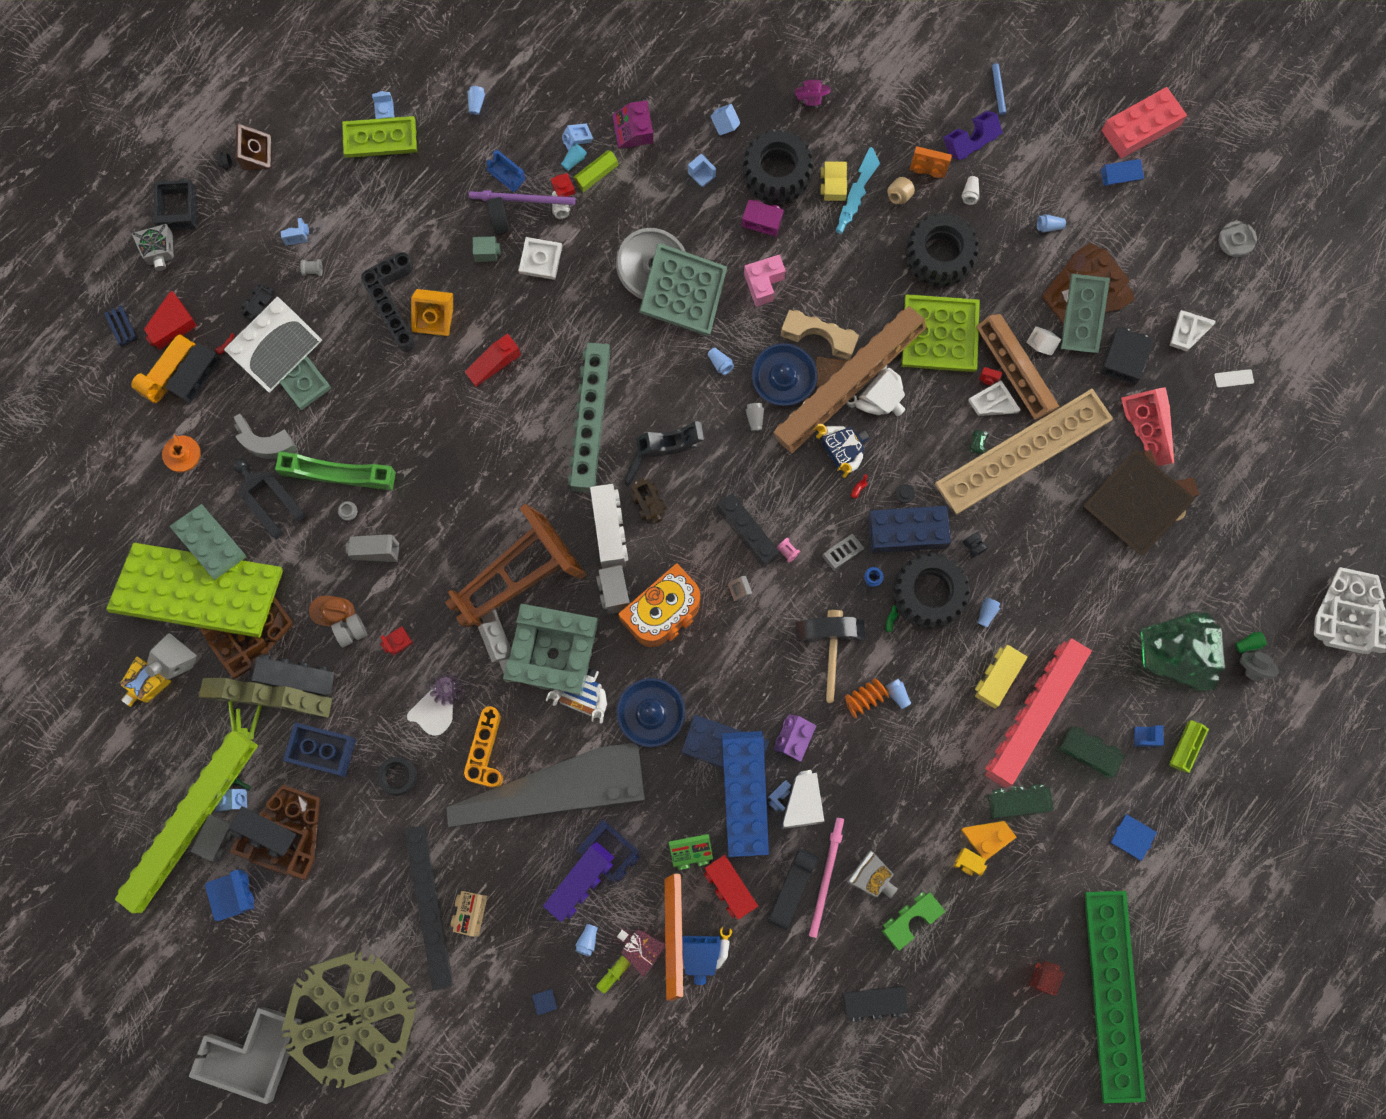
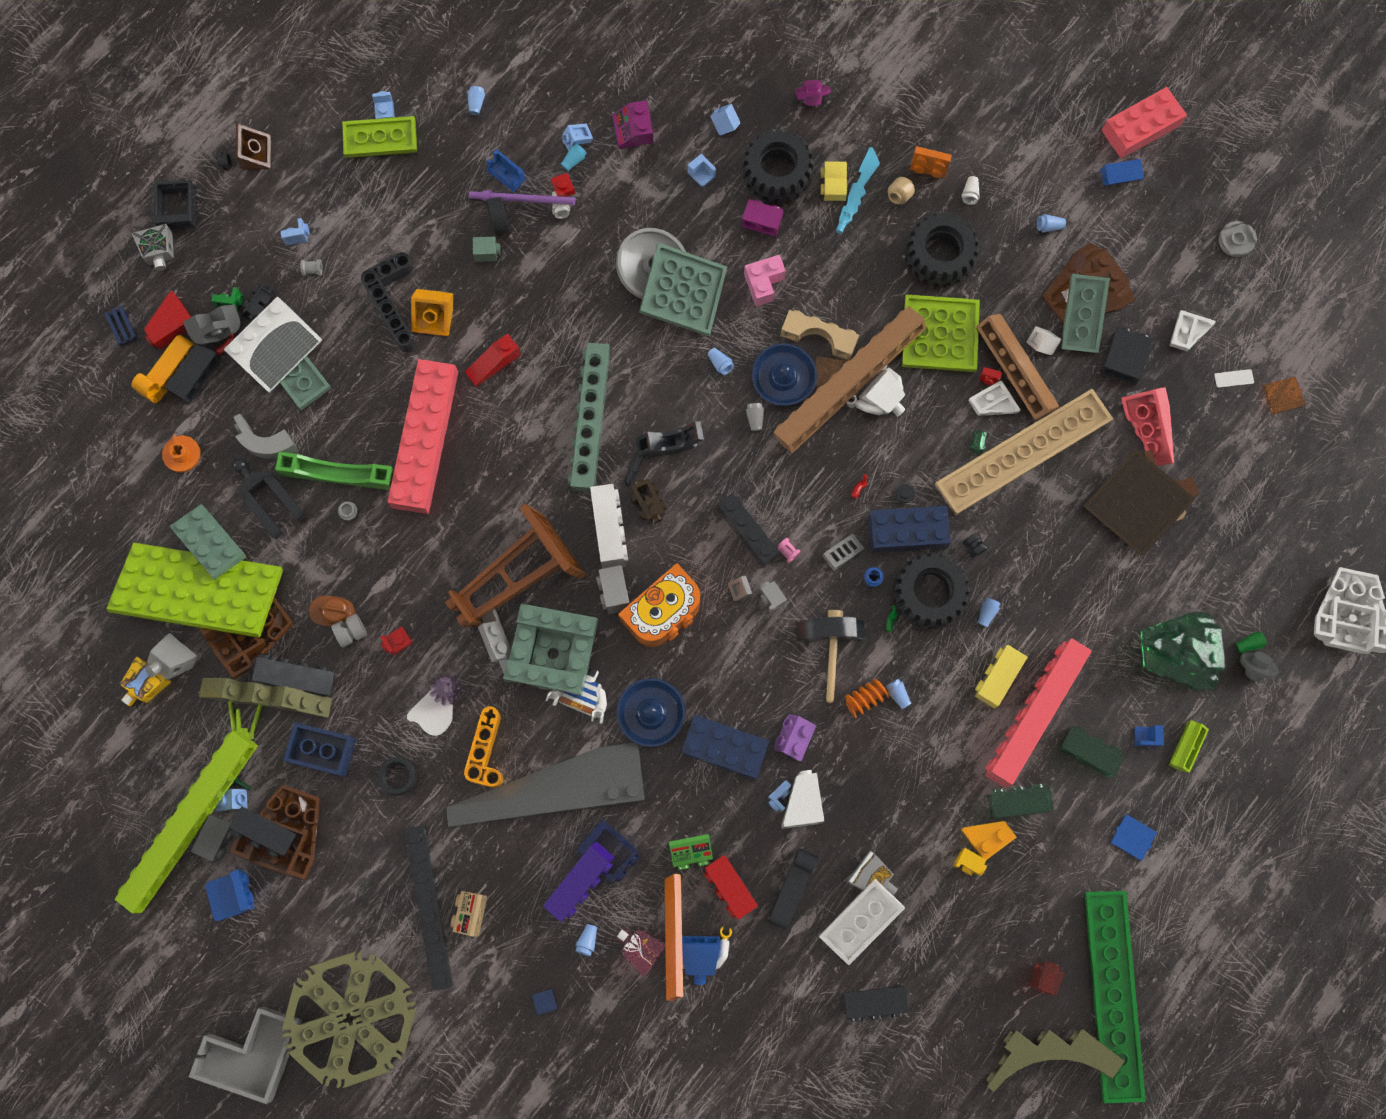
(214, 325): none -> dark grey brick
(225, 299): none -> green bracket
(373, 548): light grey slope -> none
(423, 436): none -> coral brick
(540, 258): white plate -> none
(596, 170): lime piece -> none
(613, 974): lime axle -> none
(745, 793): blue brick -> none
(772, 596): none -> light grey brick
(835, 839): bright pink bar -> none
(843, 446): torso -> none
(861, 921): none -> white plate
(898, 930): bright green arch -> none
(985, 130): dark purple arch -> none
(998, 88): medium blue bar -> none
(1051, 1047): none -> olive arch
(1284, 395): none -> clear orange piece

